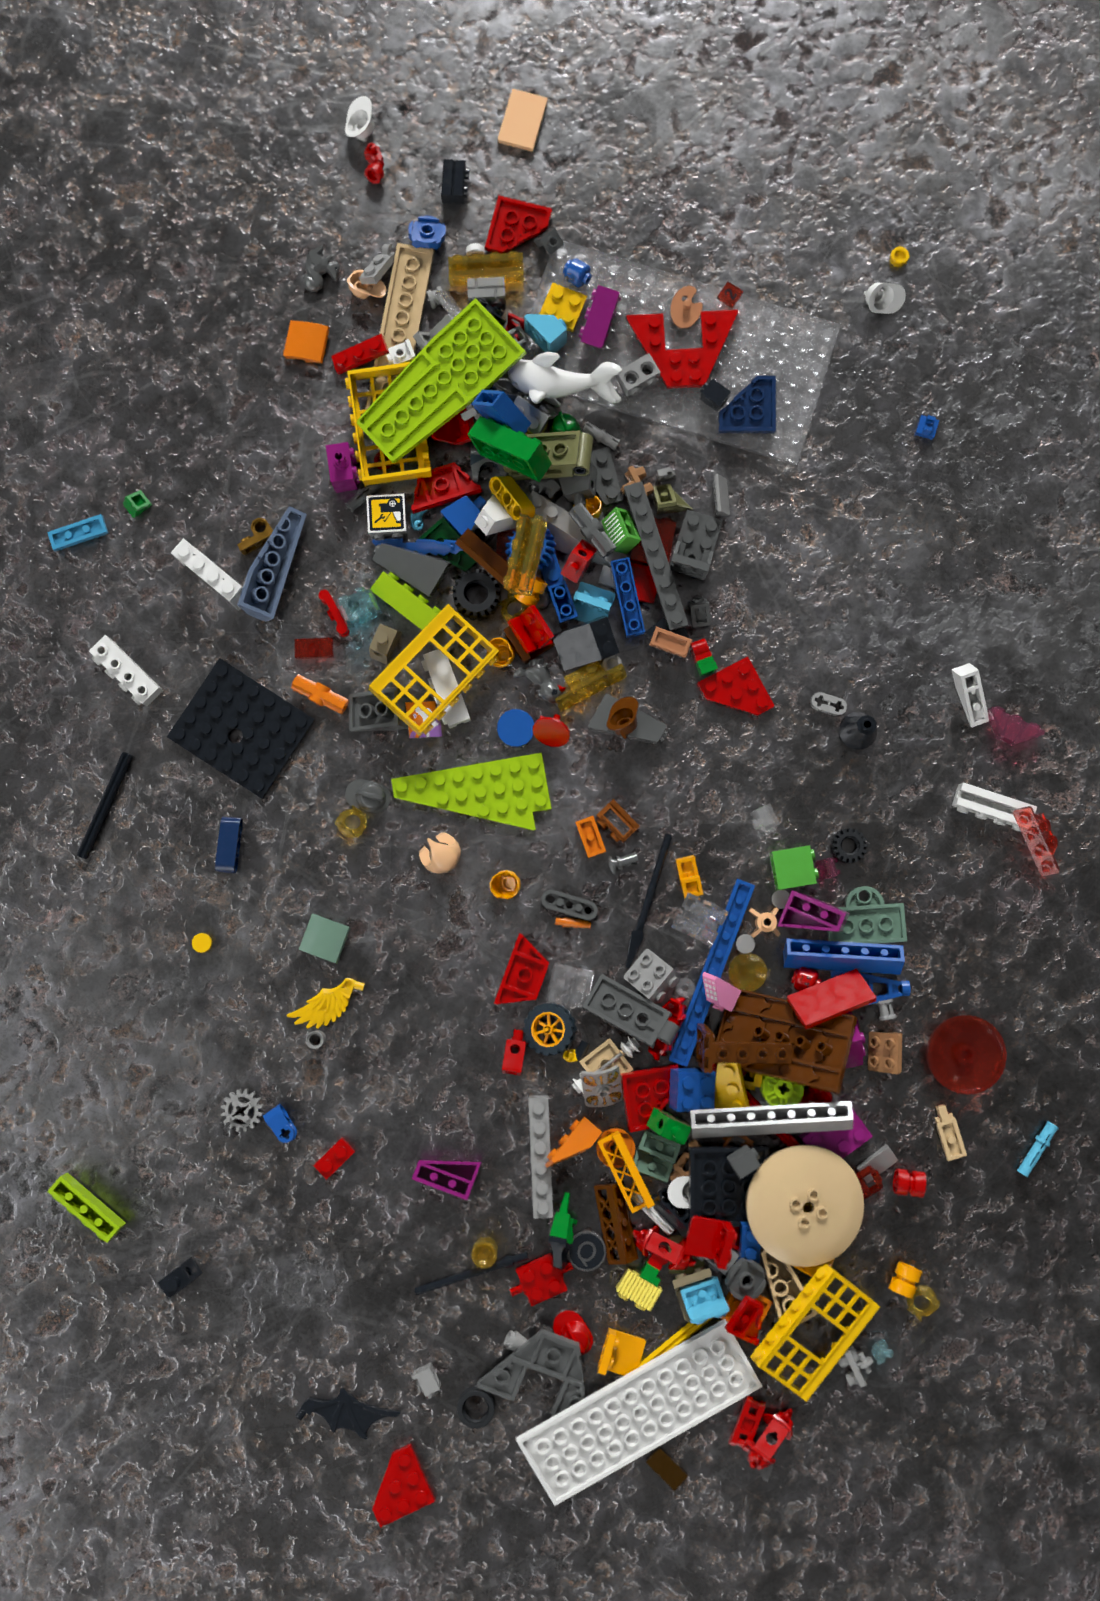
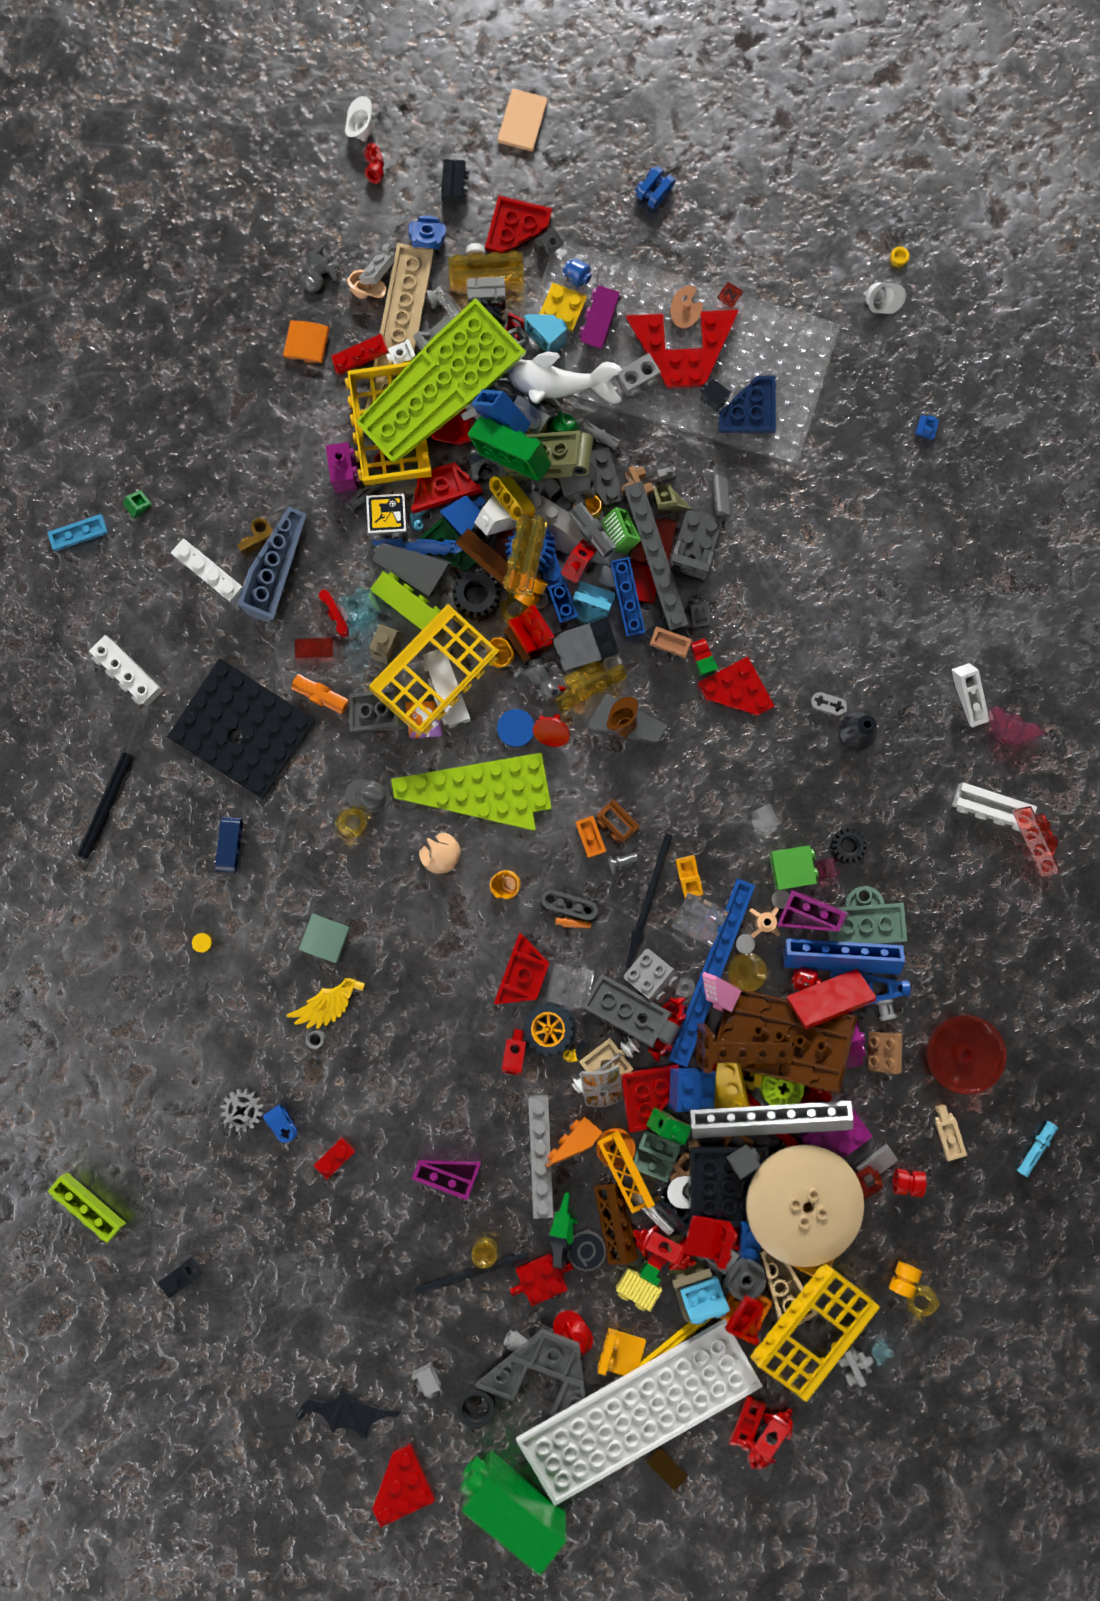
(513, 1511): none -> green brick
(645, 188): none -> blue brick

